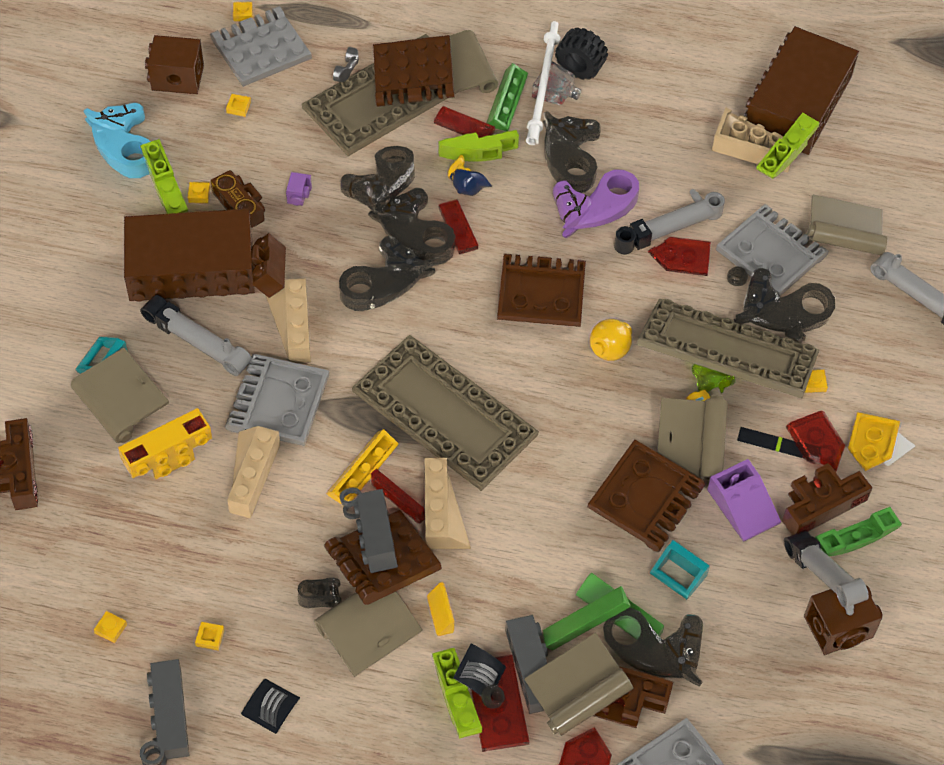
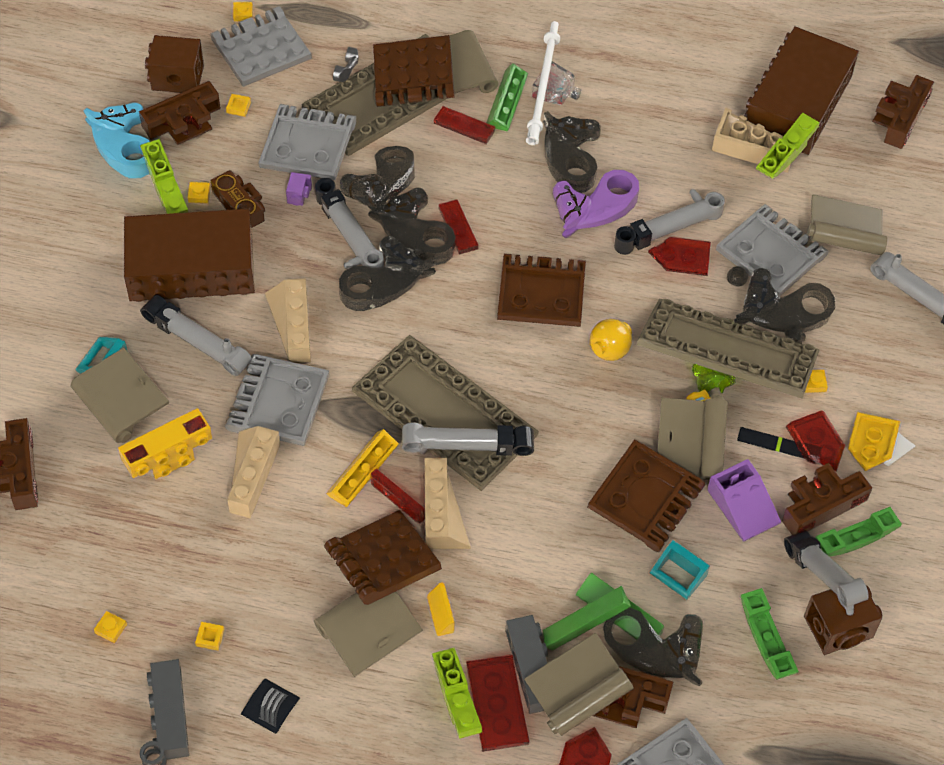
(183, 114): none -> reddish brown piece
(269, 265): reddish brown piece -> none
(307, 143): none -> light grey hinge
(320, 593): clear smoke piece -> none
(335, 207): none -> light grey piece
(375, 526): dark grey hinge -> none
(465, 180): dark blue hair -> none
(478, 149): lime slope -> none
(479, 669): black sticker -> none
(498, 695): clear smoke plate -> none
(502, 440): none -> light grey piece
(581, 53): black tyre -> none
(766, 634): none -> bright green slope
(902, 108): none -> reddish brown piece

